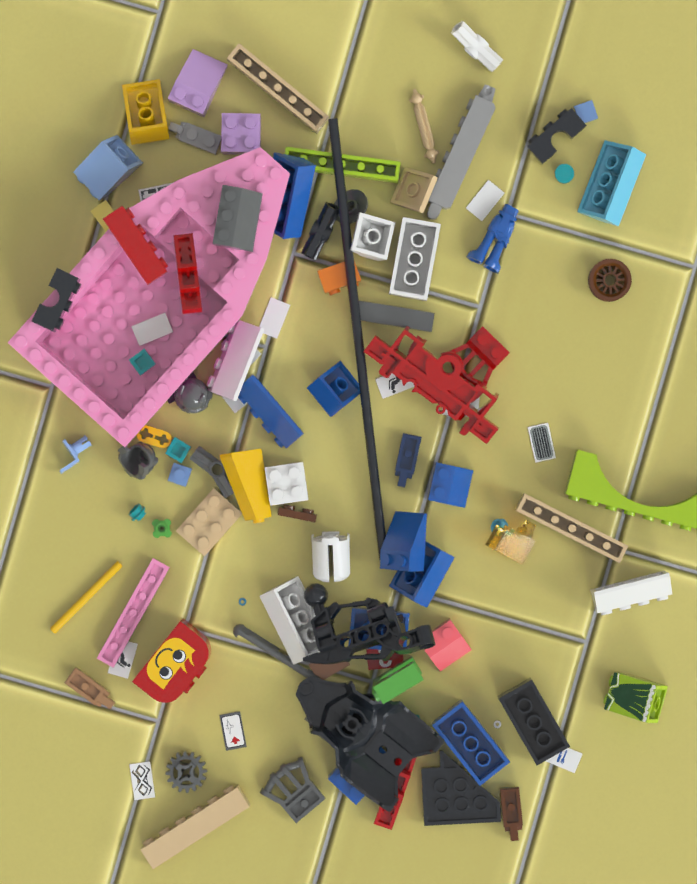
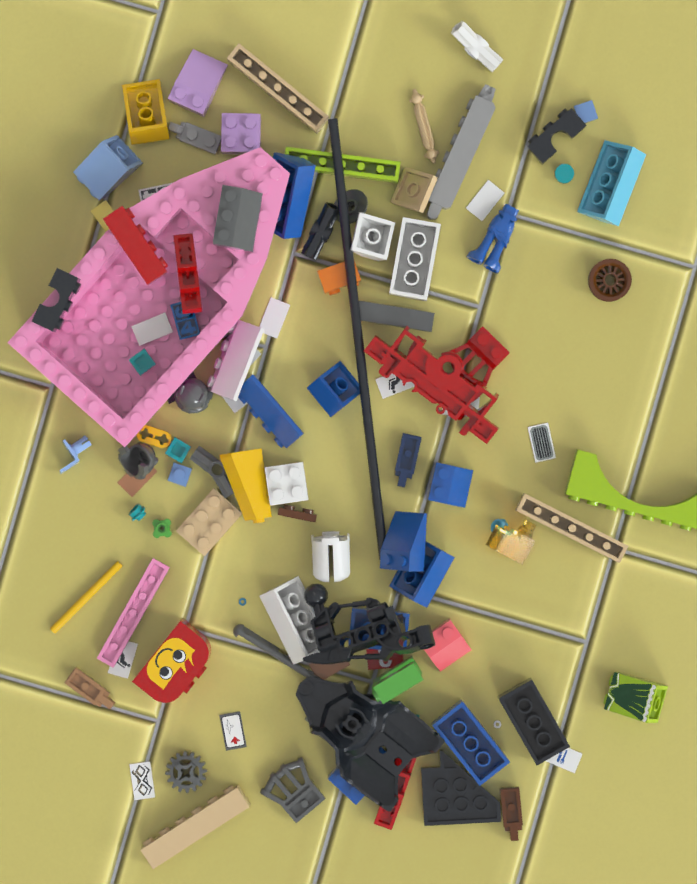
(133, 485): none -> nougat sticker
(185, 323): none -> clear blue sticker
(631, 591): white slope -> none

